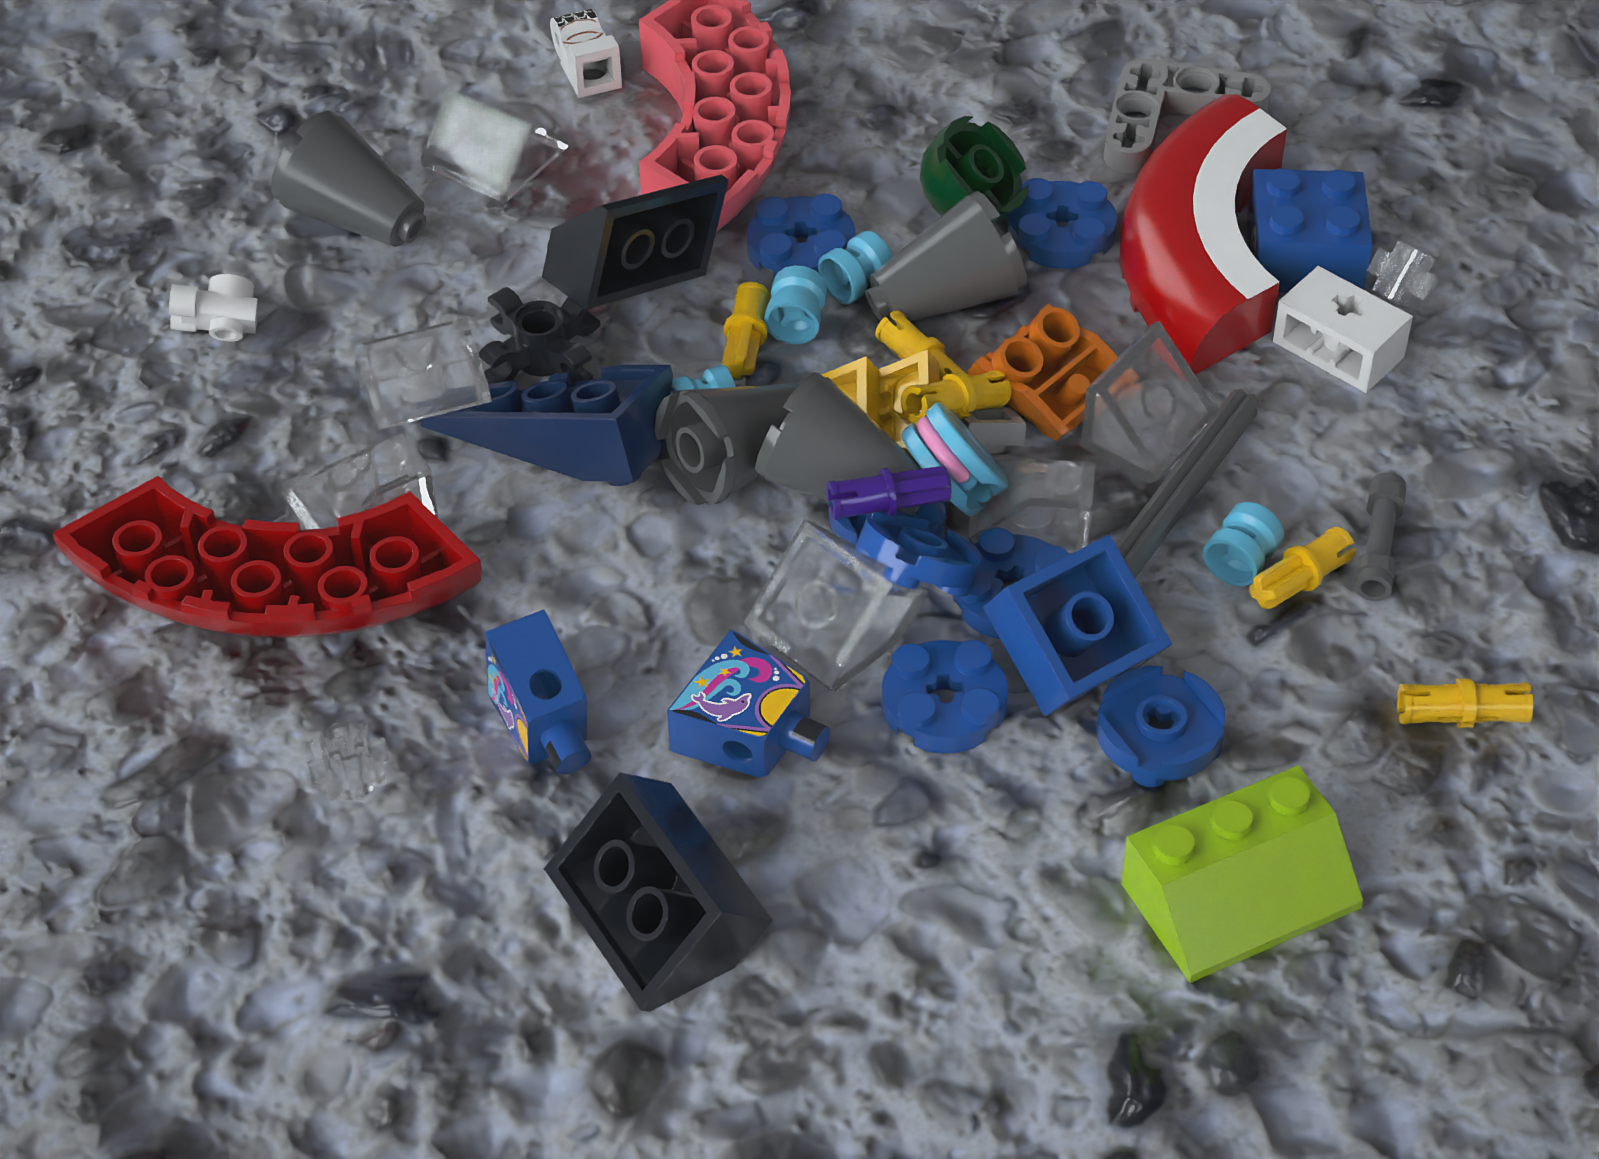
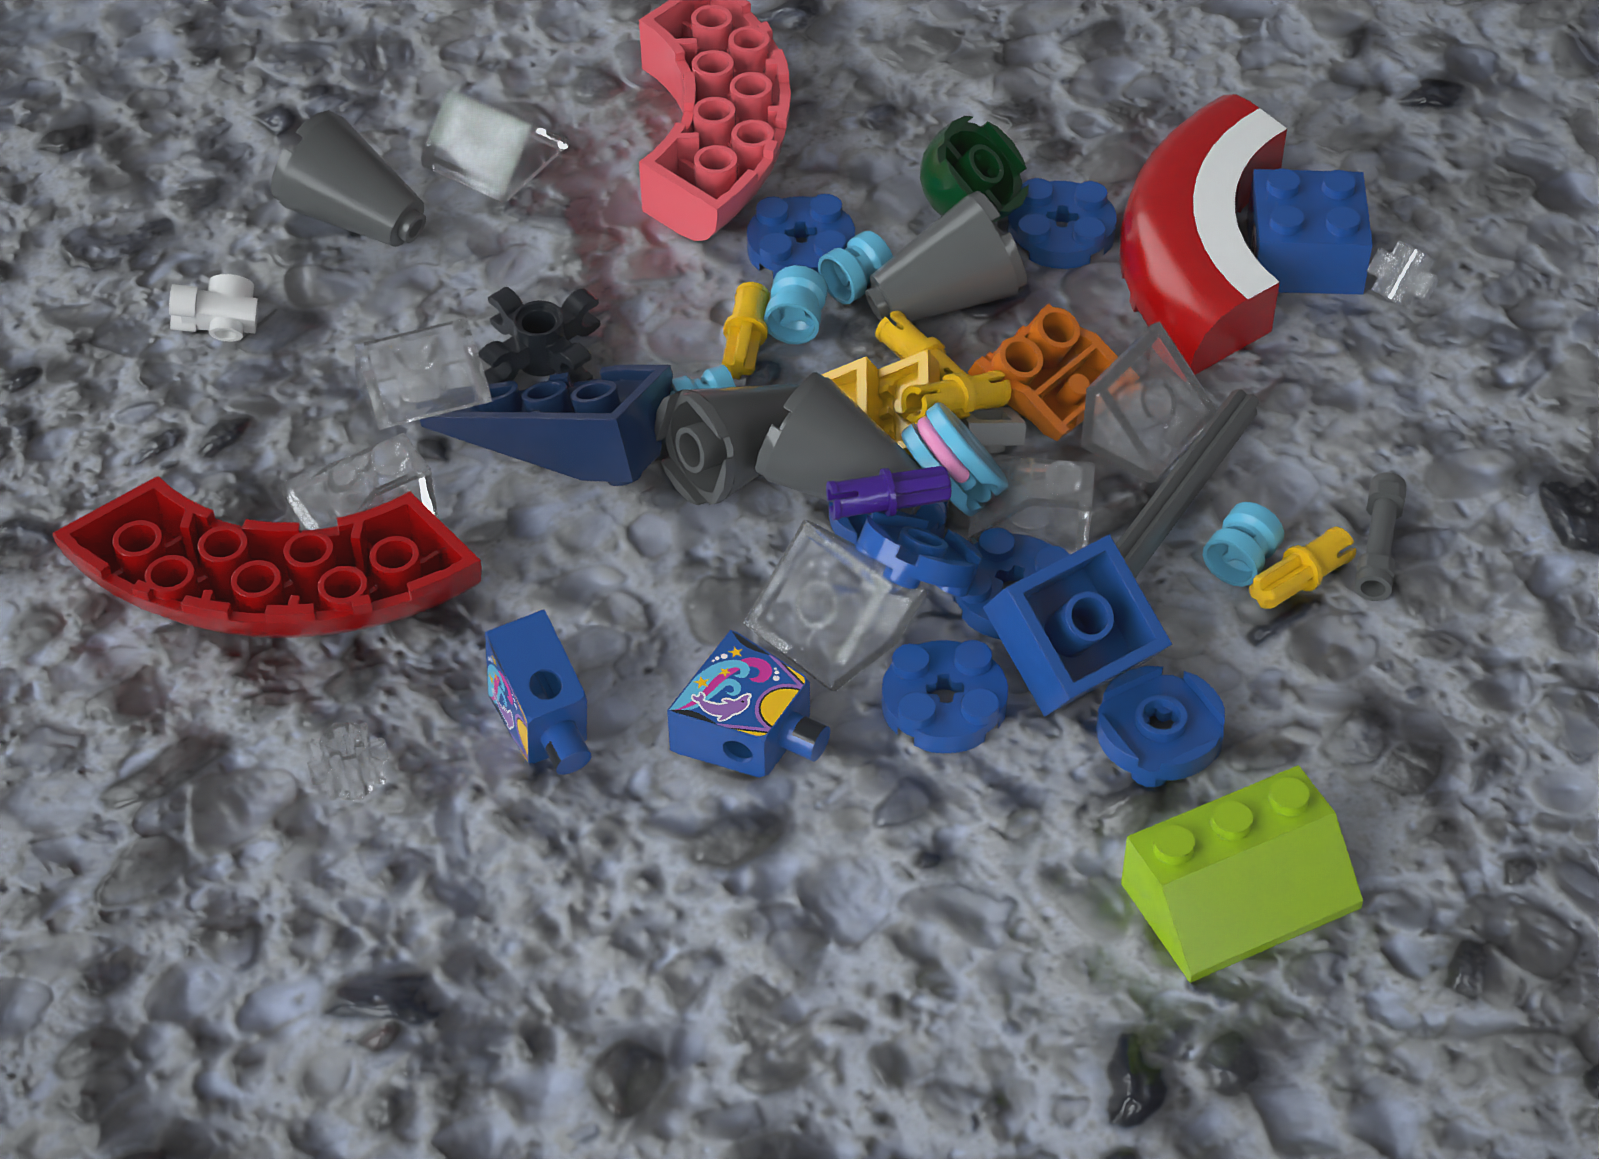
(585, 46): white leg -> none
(636, 243): black slope -> none
(656, 892): black slope -> none
(1167, 93): light grey beam -> none
(1342, 329): white brick -> none
(1465, 703): yellow pin -> none

